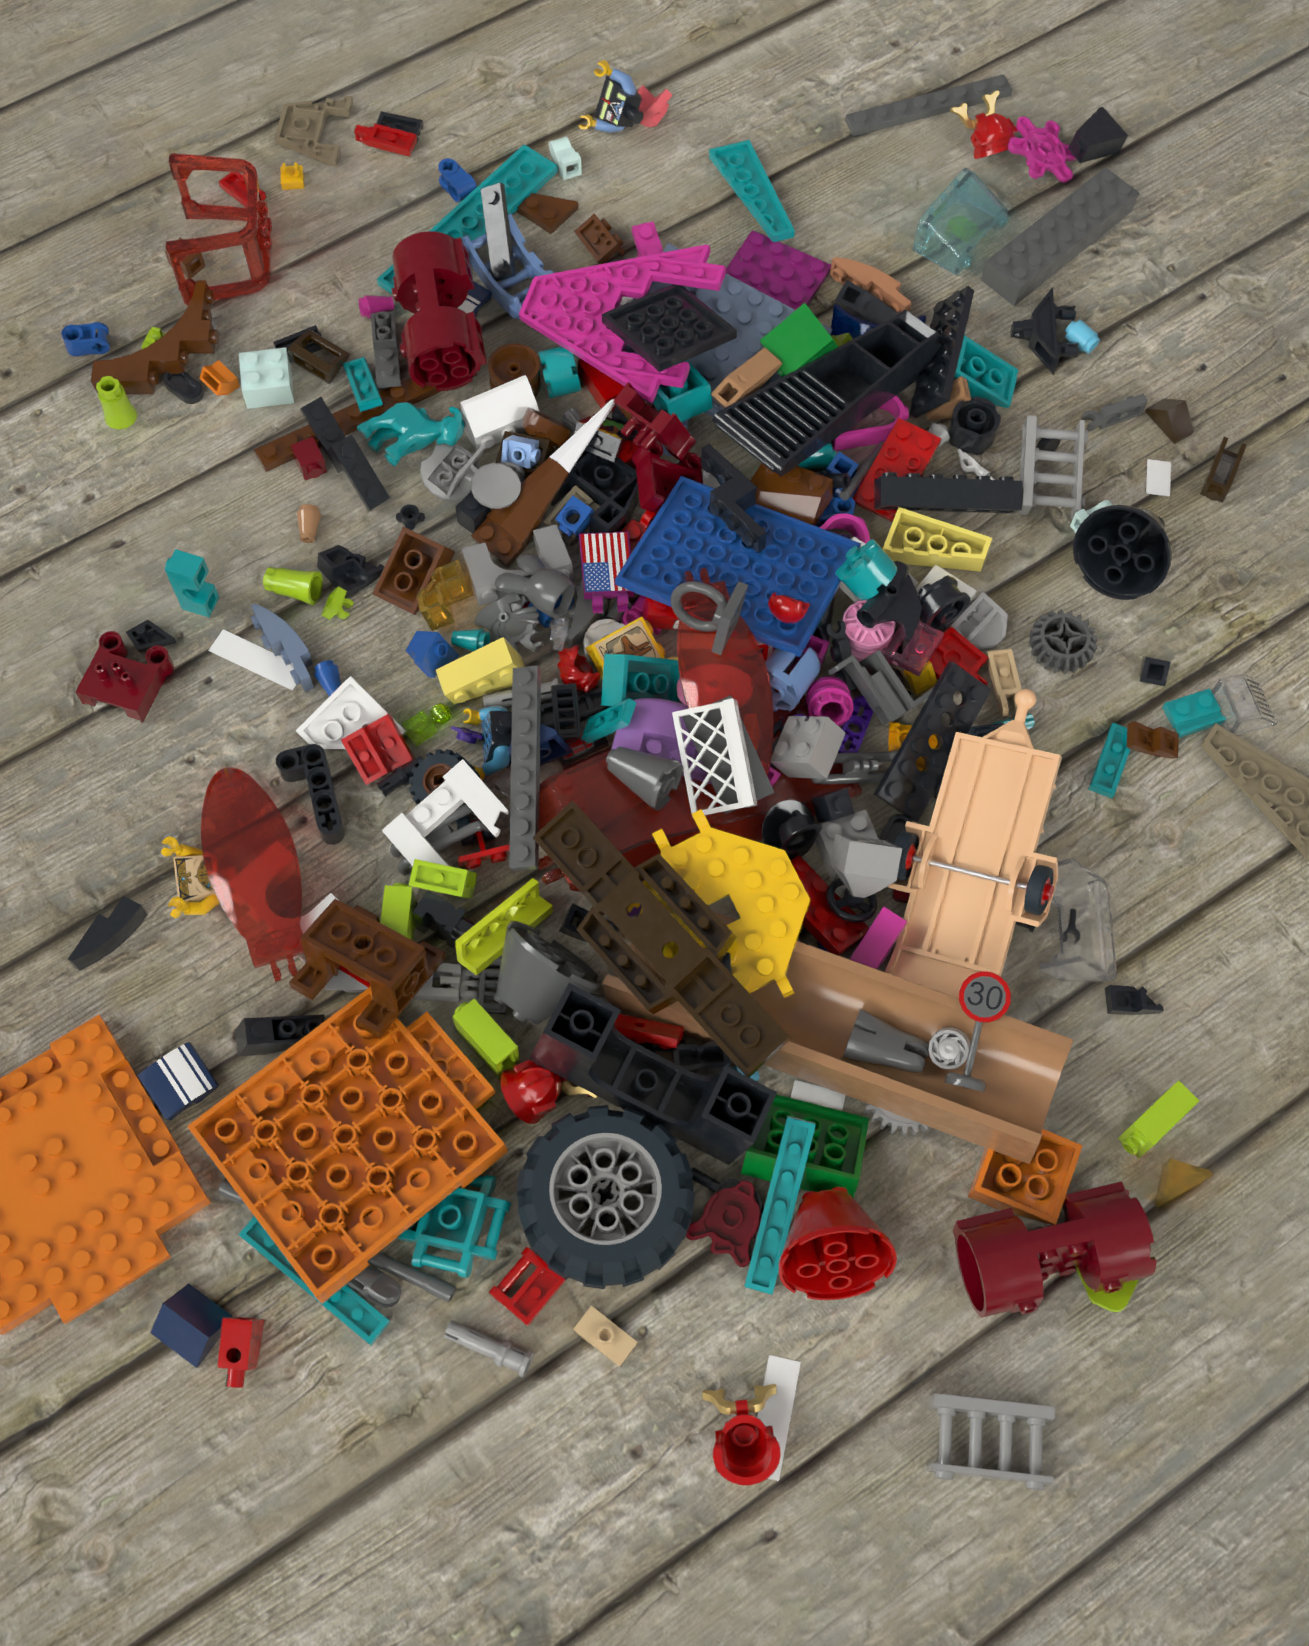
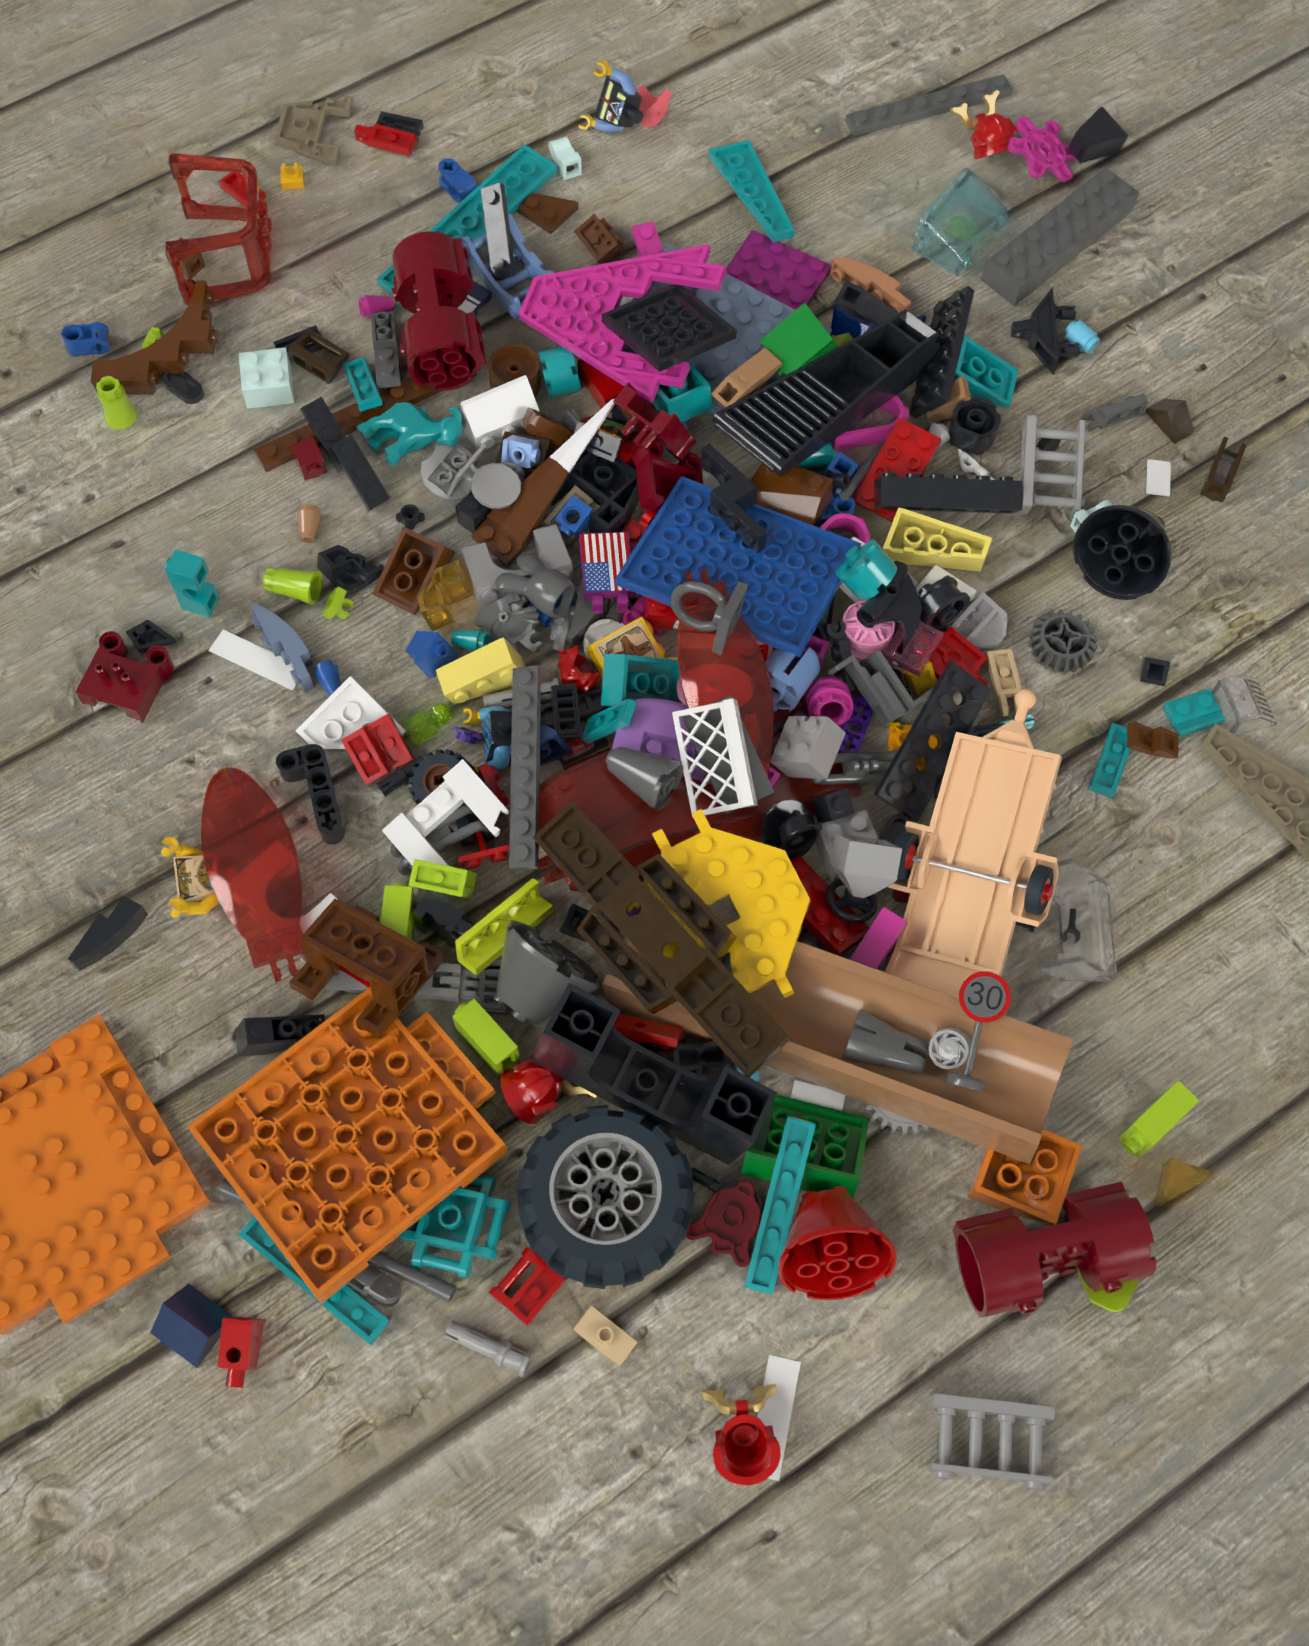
(178, 1080): dark blue slope -> none
(219, 379): orange piece -> none
(490, 777): none -> red plate
(787, 609): red hair -> none
(1129, 1001): black slope -> none

